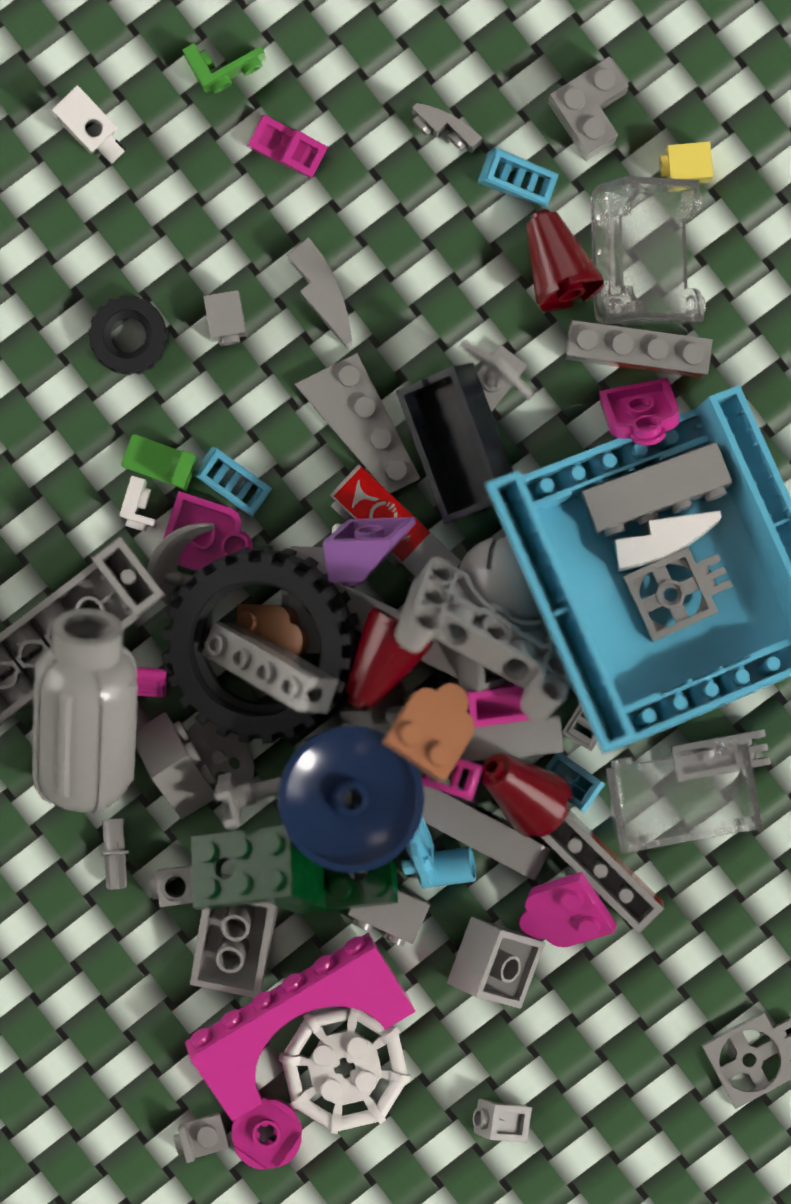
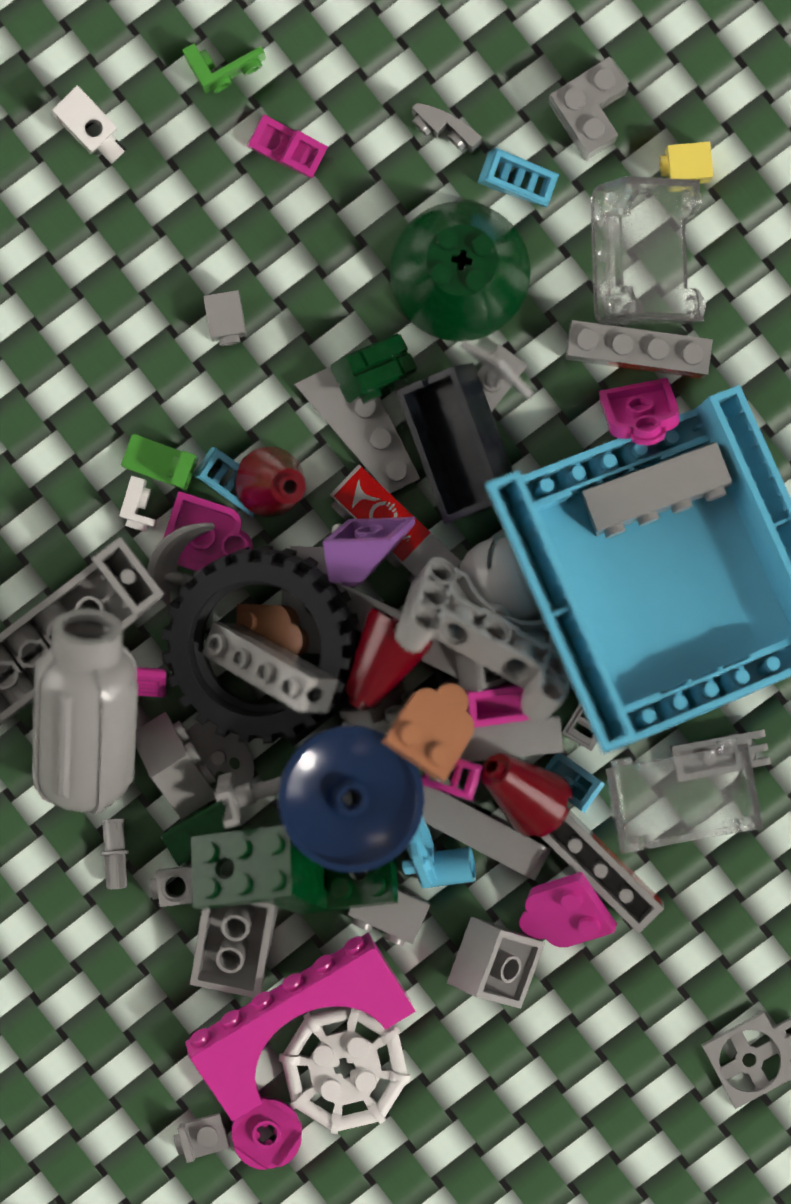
(121, 309): black tyre -> none
(203, 823): none -> dark green brick
(269, 482): none -> dark red cone
(323, 290): light grey slope -> none
(373, 369): none -> dark green brick
(456, 302): none -> dark green cone
(502, 1121): light grey bracket -> none
(559, 263): dark red cone -> none
(663, 539): white slope -> none
(702, 580): light grey piece -> none

